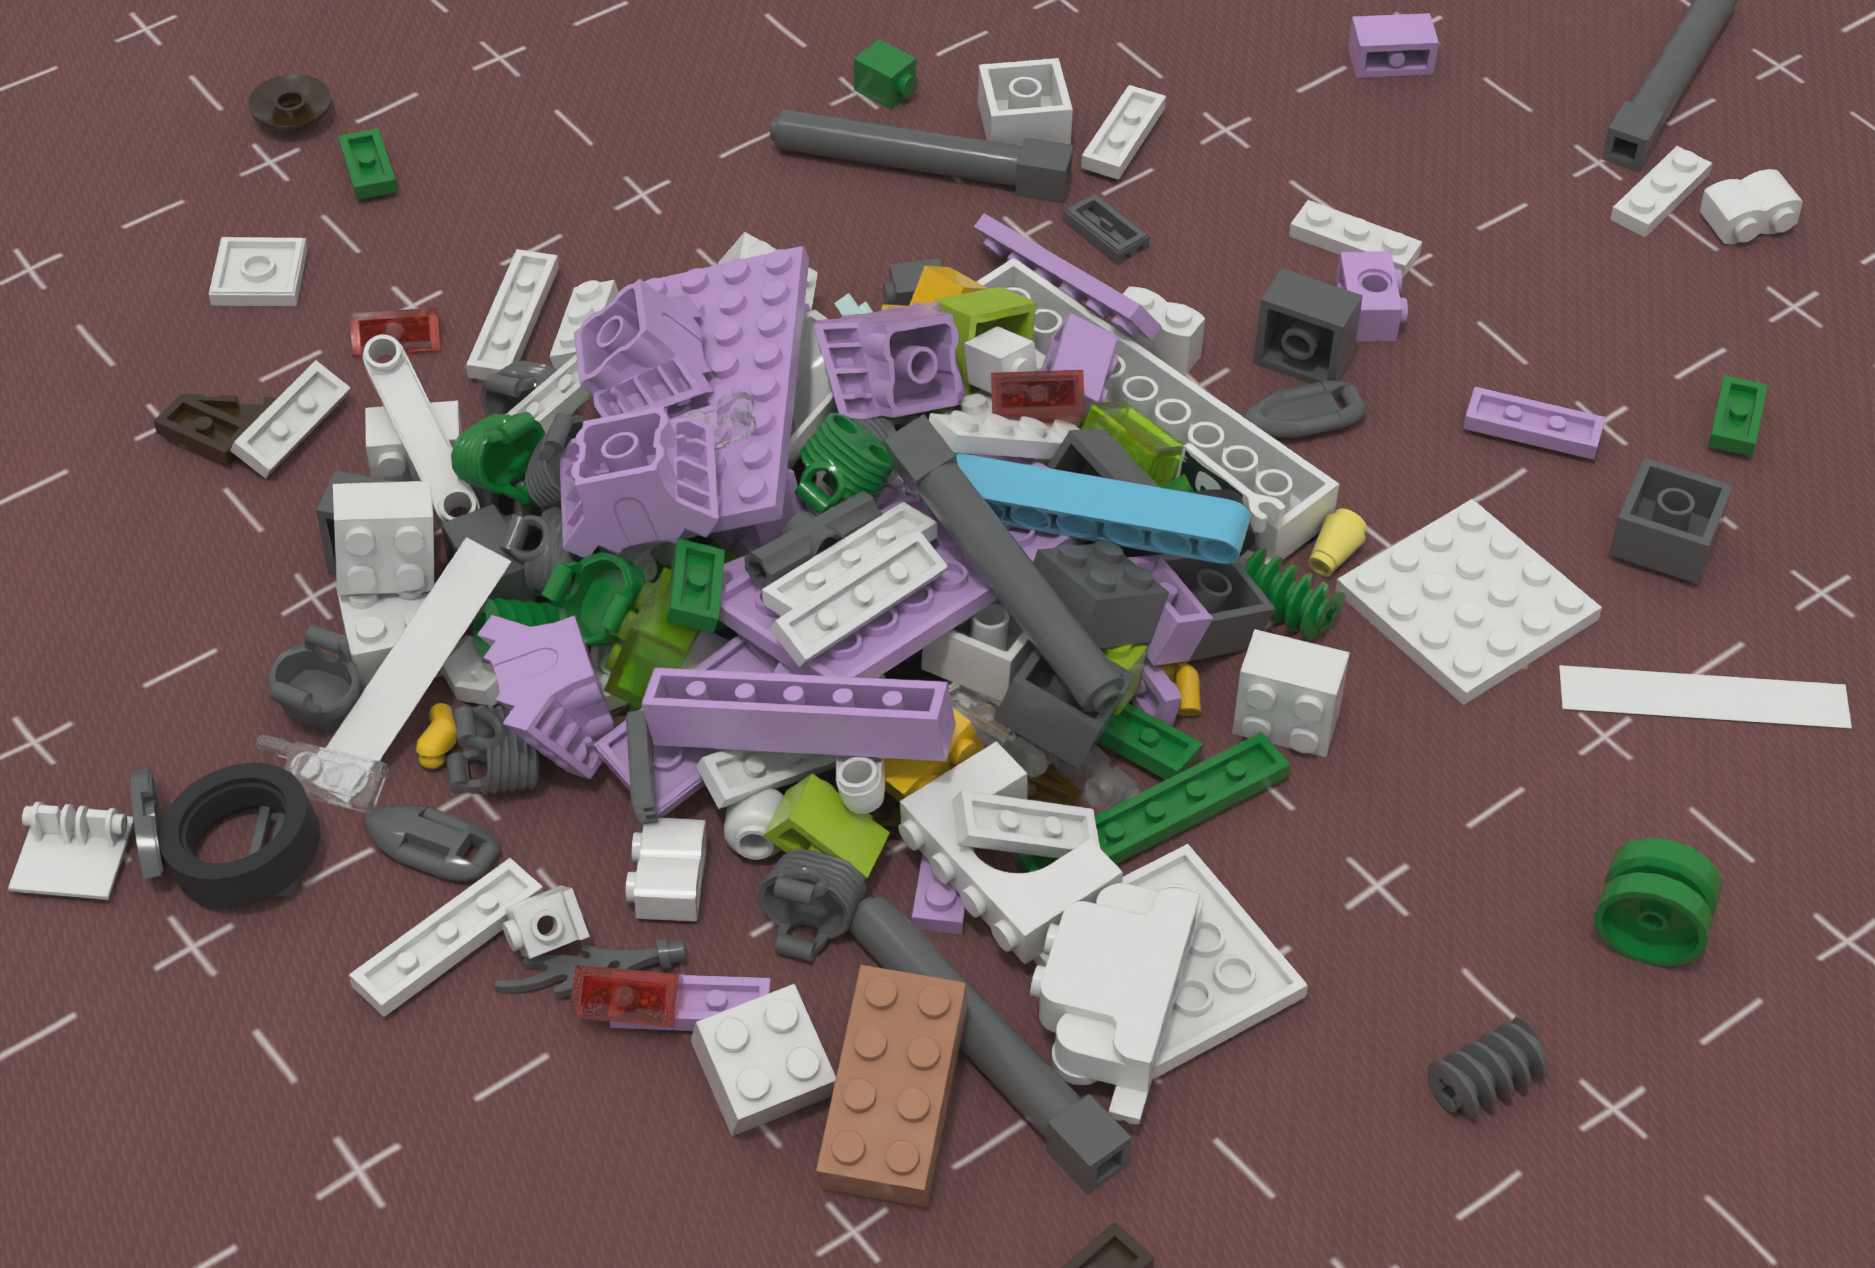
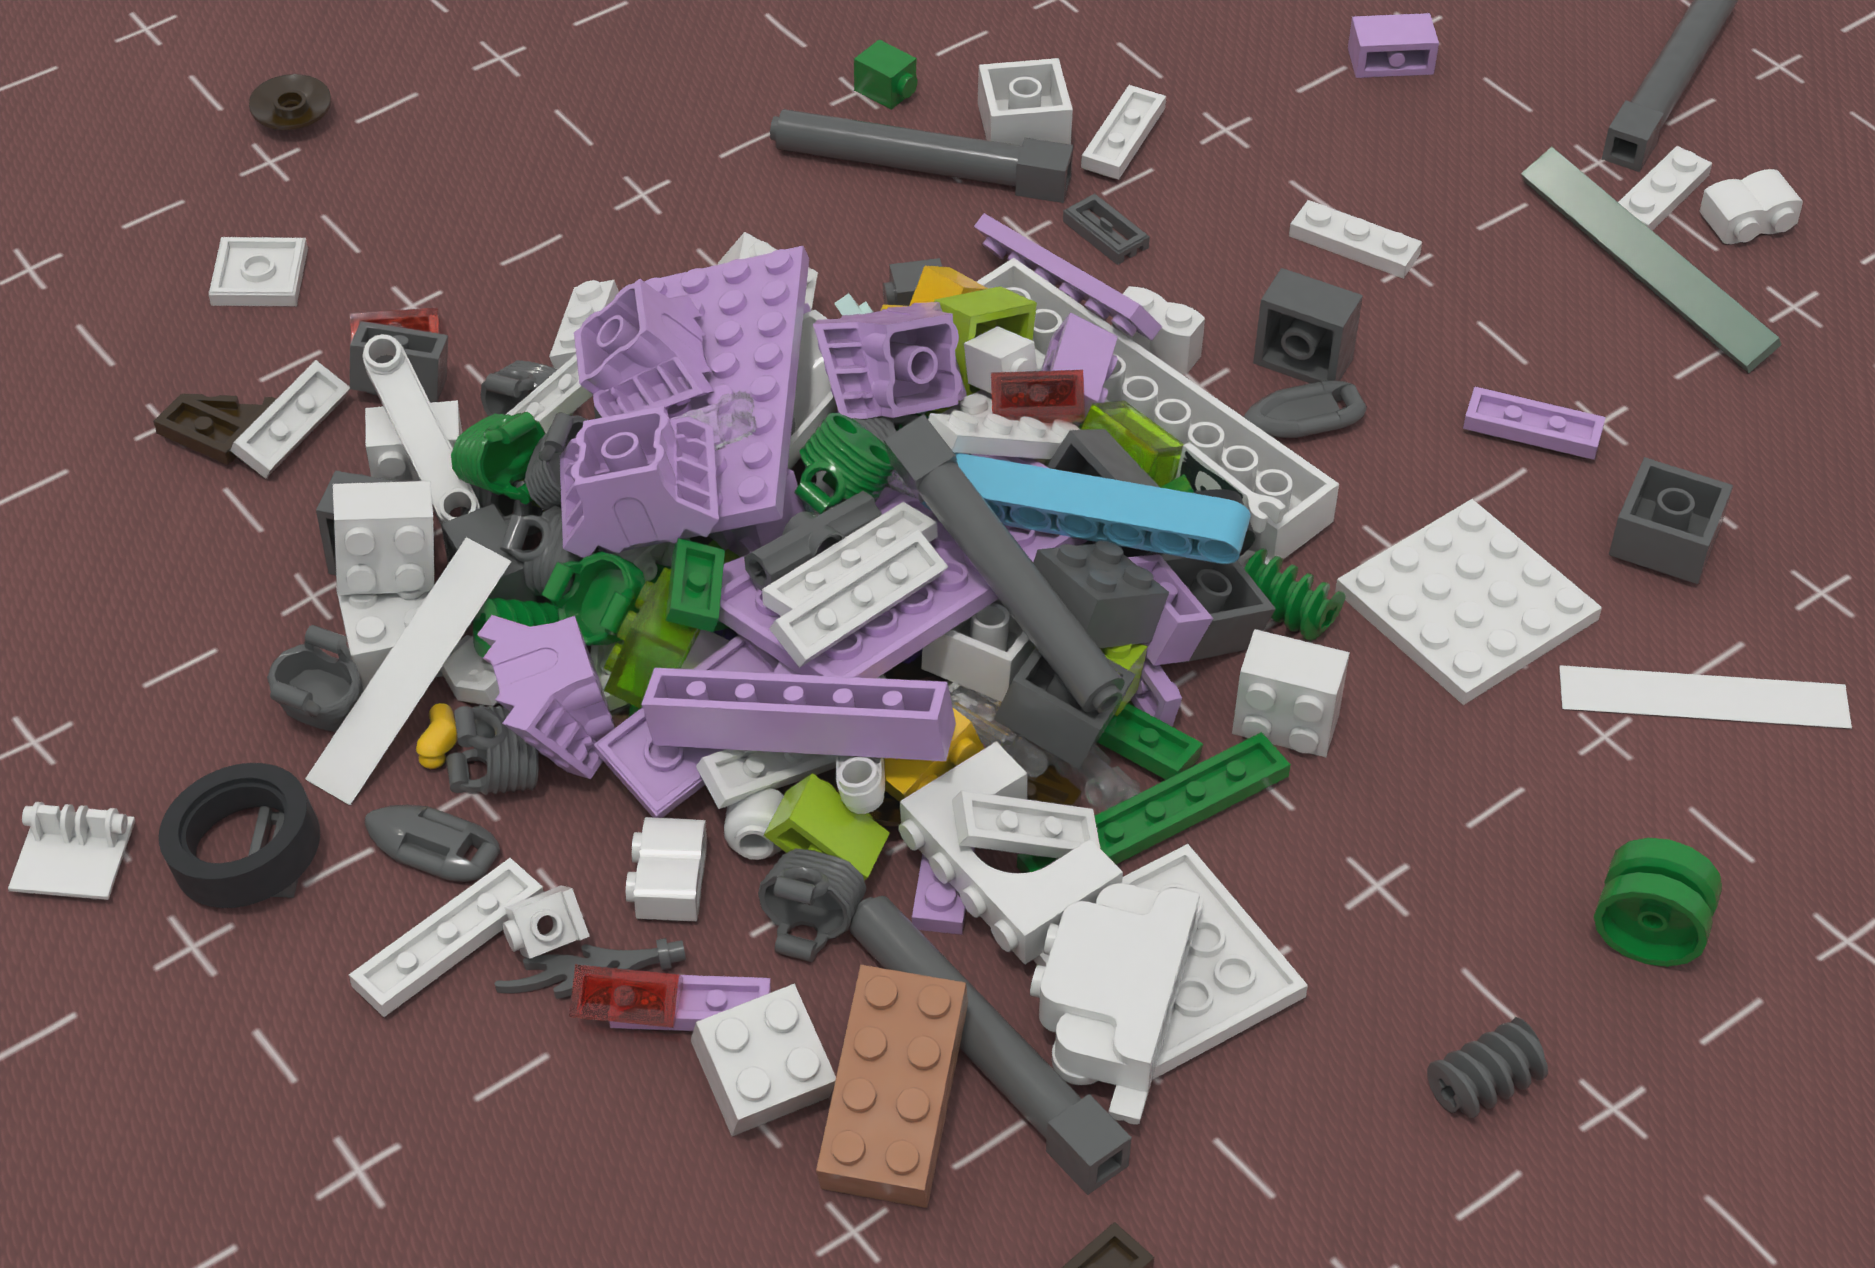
(147, 821): dark grey tile -> none
(330, 774): clear hinge -> none
(367, 164): green plate -> none
(424, 350): none -> dark grey brick
(513, 313): white plate -> none
(641, 768): dark grey tile -> none
(1188, 683): yellow arm -> none
(1337, 541): light yellow cone -> none
(1380, 284): lavender brick -> none
(1651, 260): none -> sand green tile
(1737, 415): green plate -> none

